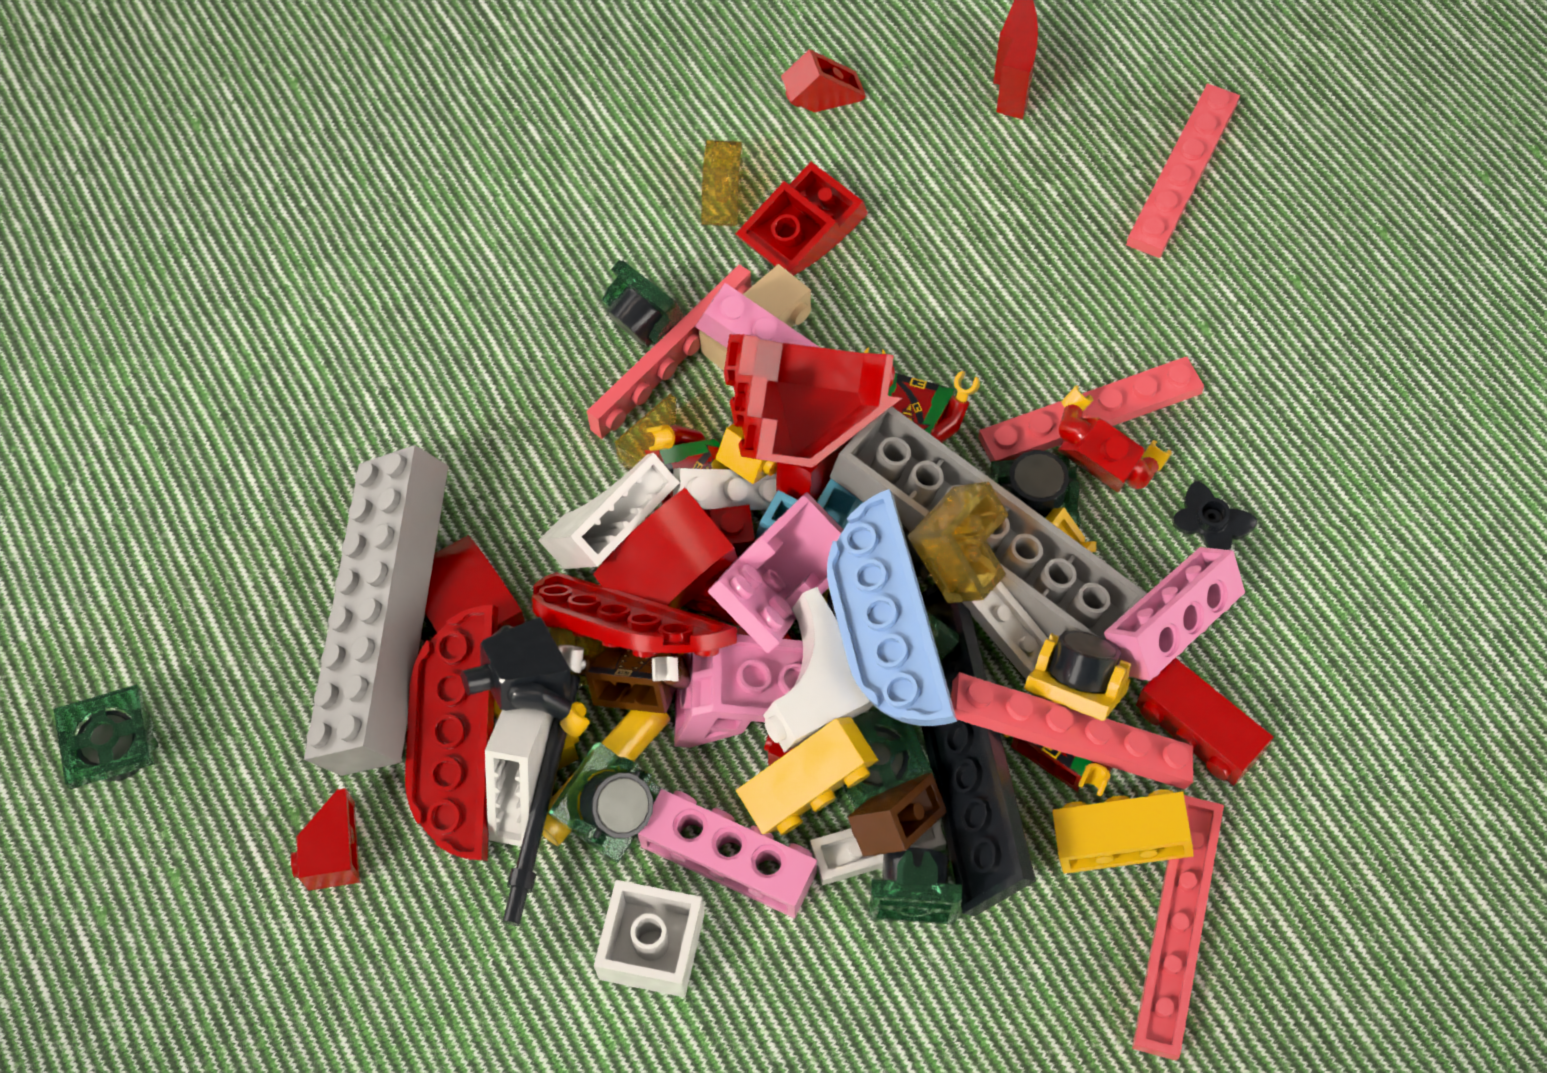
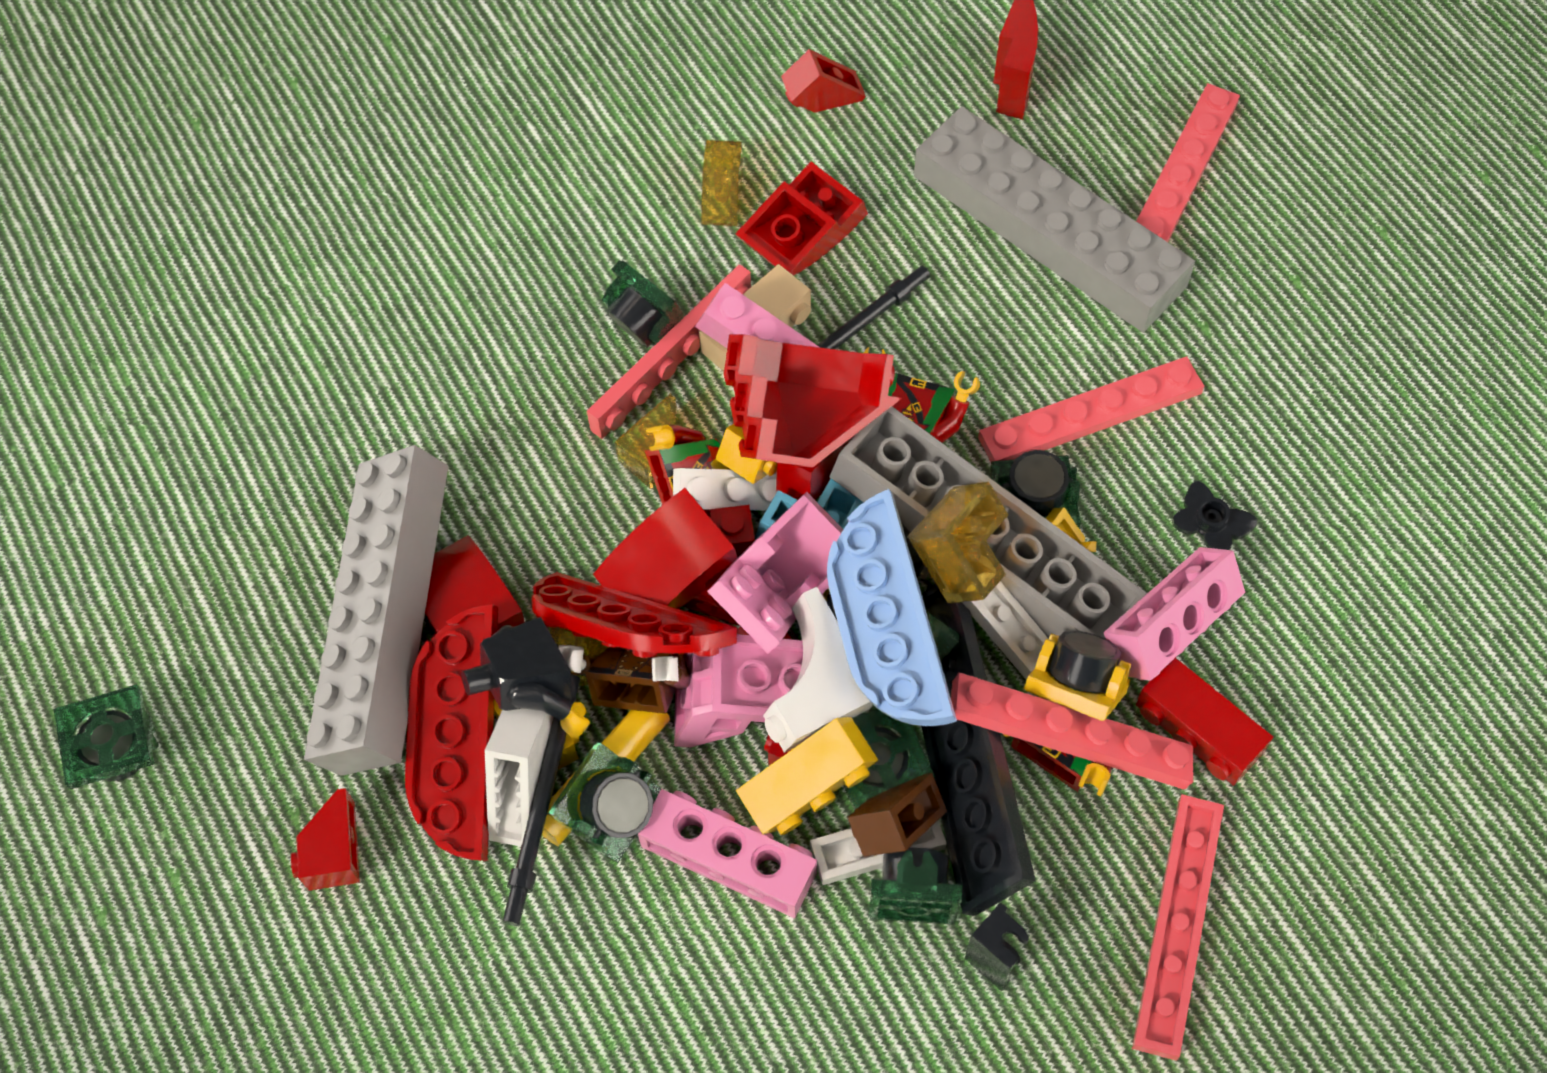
(597, 528): white arch -> none
(649, 938): white brick -> none
(895, 294): none -> black bar
(989, 950): none -> black hinge
(1053, 219): none -> light grey brick
(1104, 449): red torso -> none
(1122, 831): yellow brick -> none

